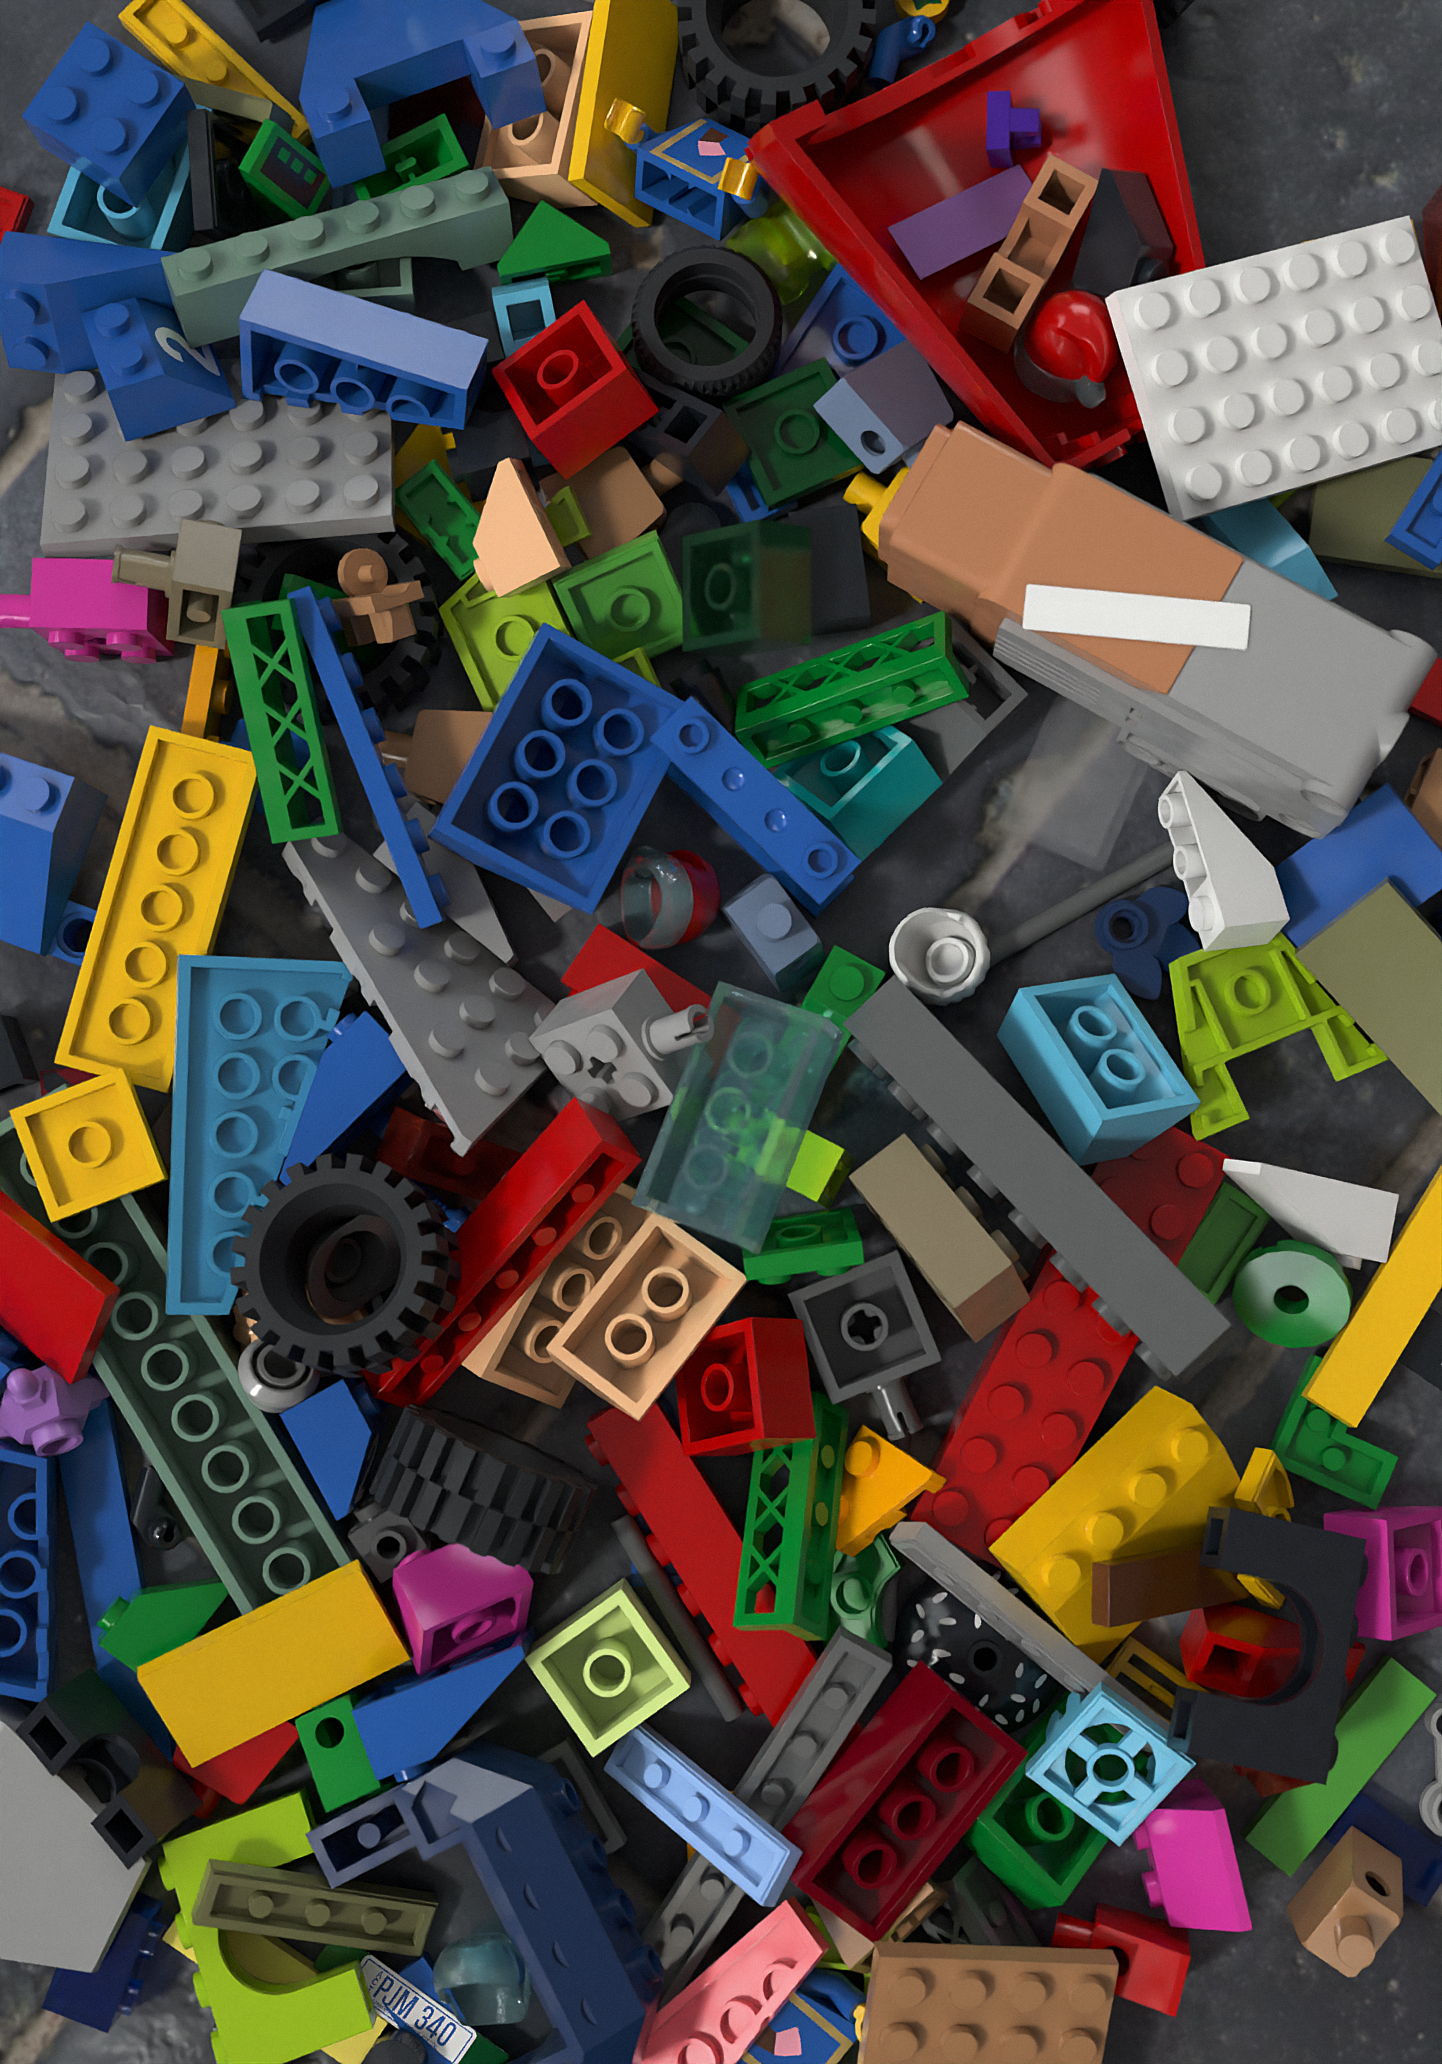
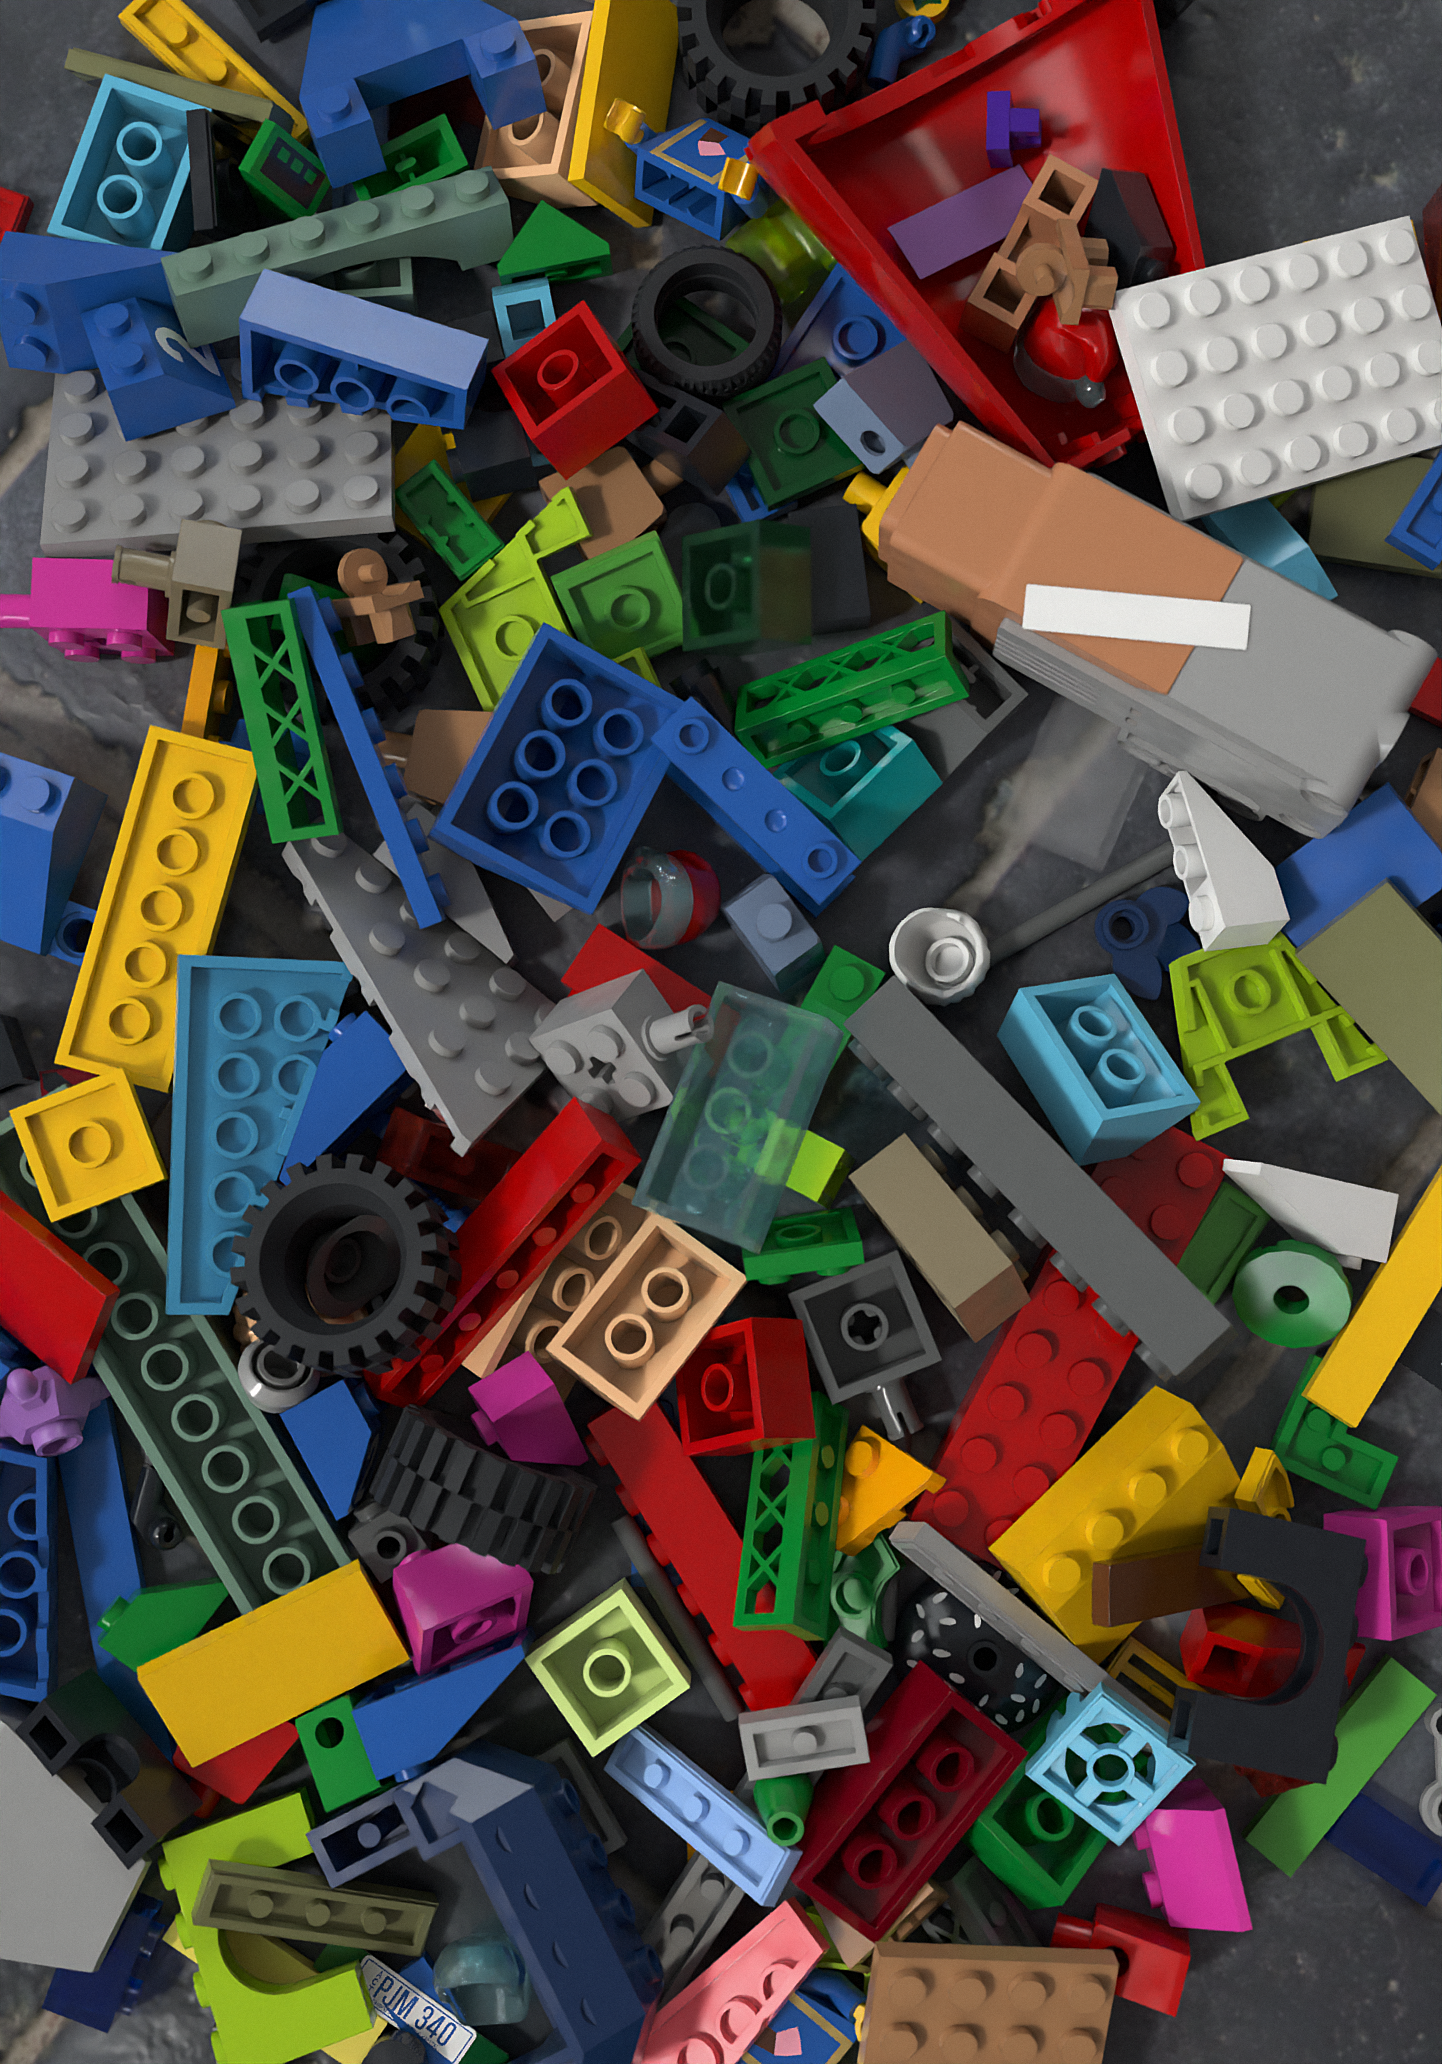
(110, 114): blue brick -> none
(515, 535): light nougat slope -> none
(526, 1415): none -> dark pink slope
(784, 1806): none -> green cone
(803, 1738): none -> light grey plate
(1072, 273): none -> medium nougat hips
(1341, 1911): medium nougat torso -> none

